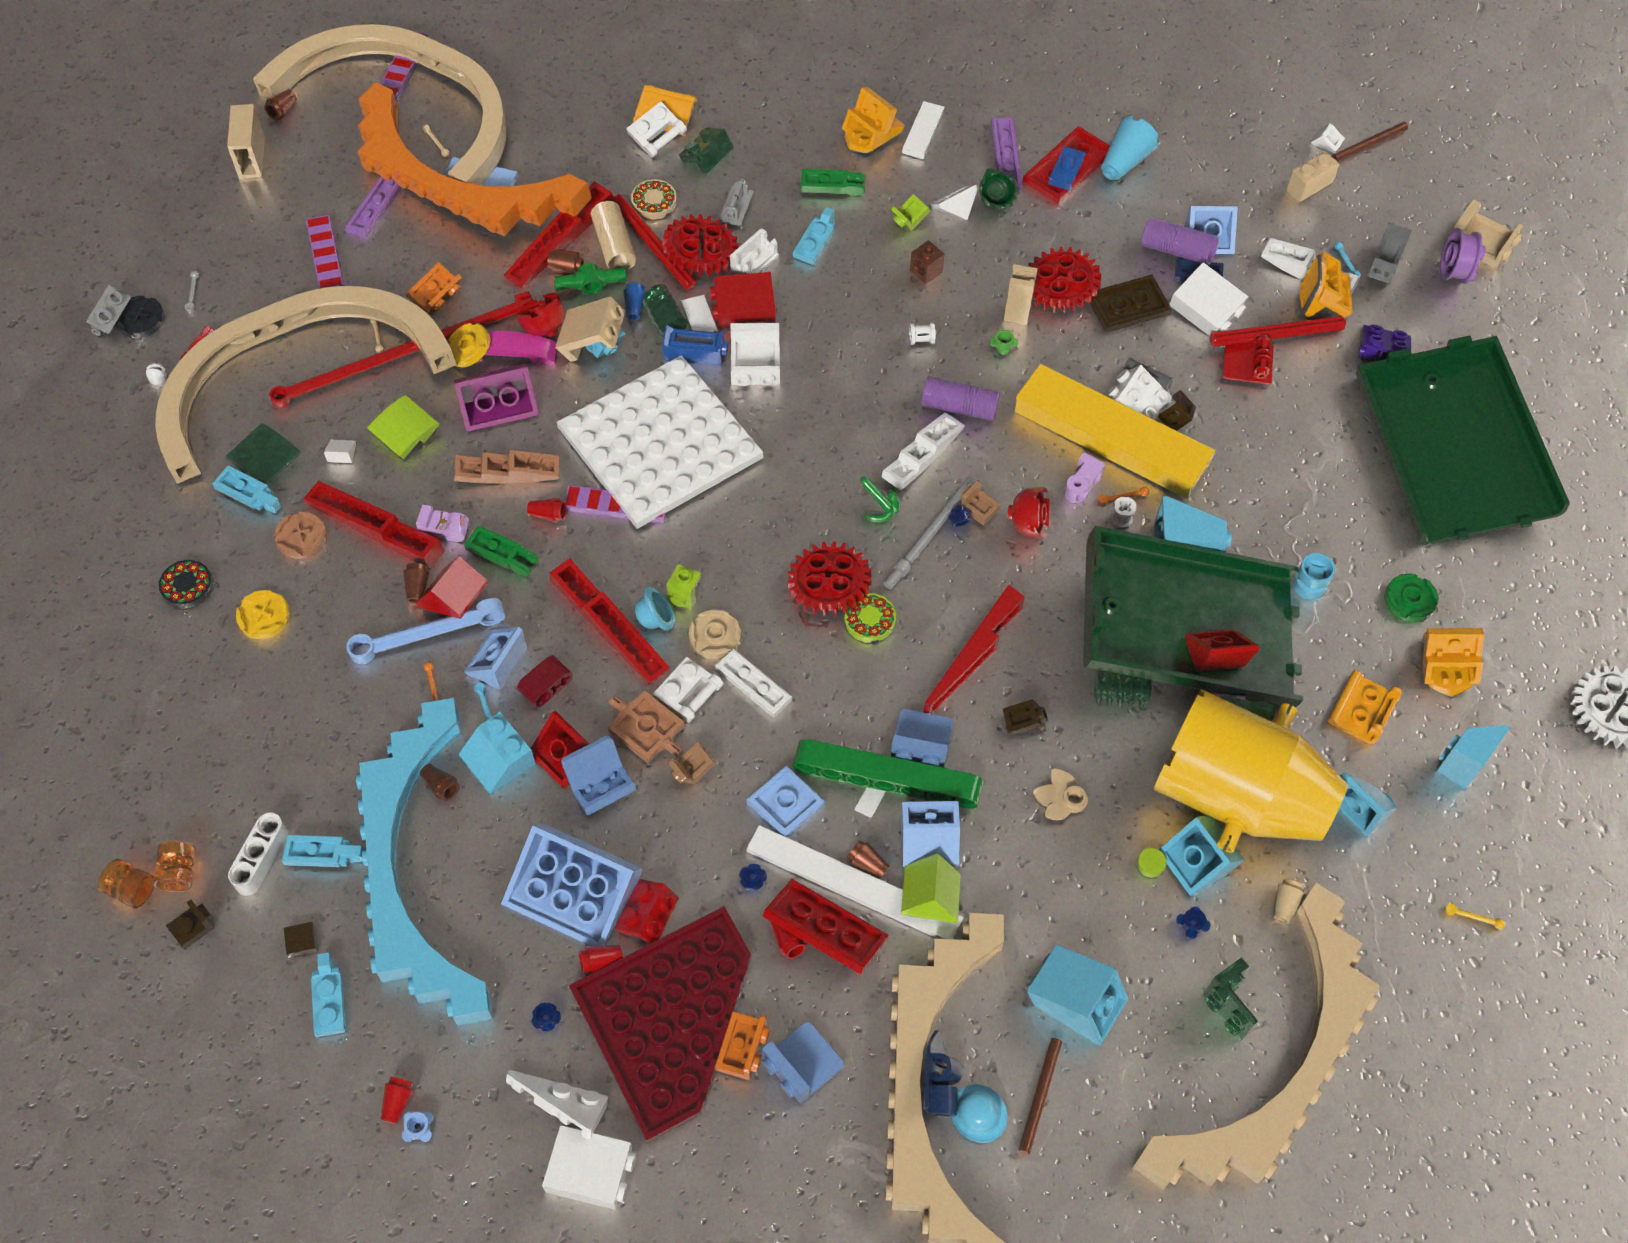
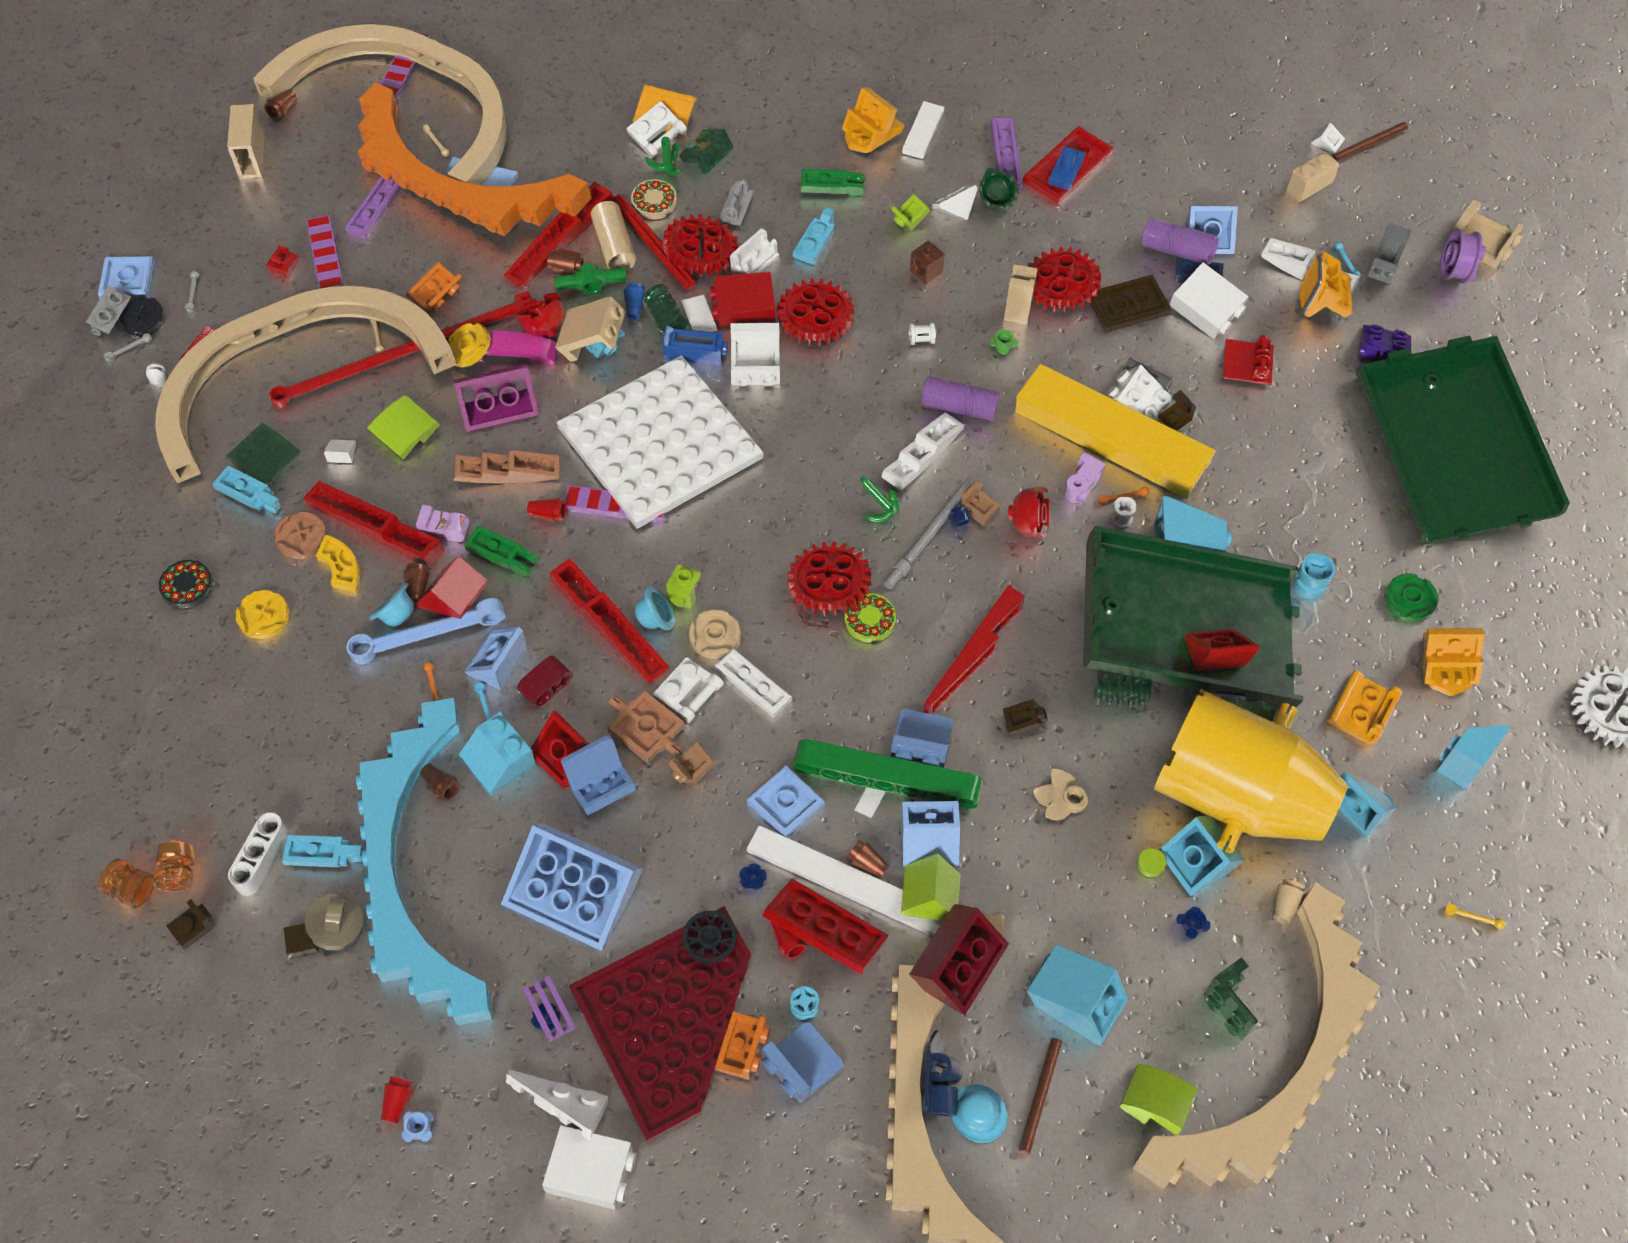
(110, 356): none -> light grey hinge
(127, 275): none -> light blue tile
(283, 262): none -> red tile
(327, 998): medium azure hinge -> none
(334, 921): none -> dark tan tile
(341, 562): none -> yellow tile
(396, 609): none -> medium azure hat
(538, 988): none -> medium lavender tile
(597, 957): red cone -> none
(647, 911): red bracket -> none
(669, 158): none -> green piece
(709, 937): none -> black wheel
(804, 997): none -> medium azure wheel
(815, 312): none -> red gear
(959, 958): none -> dark red slope
(1130, 146): medium azure cone -> none
(1159, 1097): none -> lime slope
(1278, 331): red axle -> none

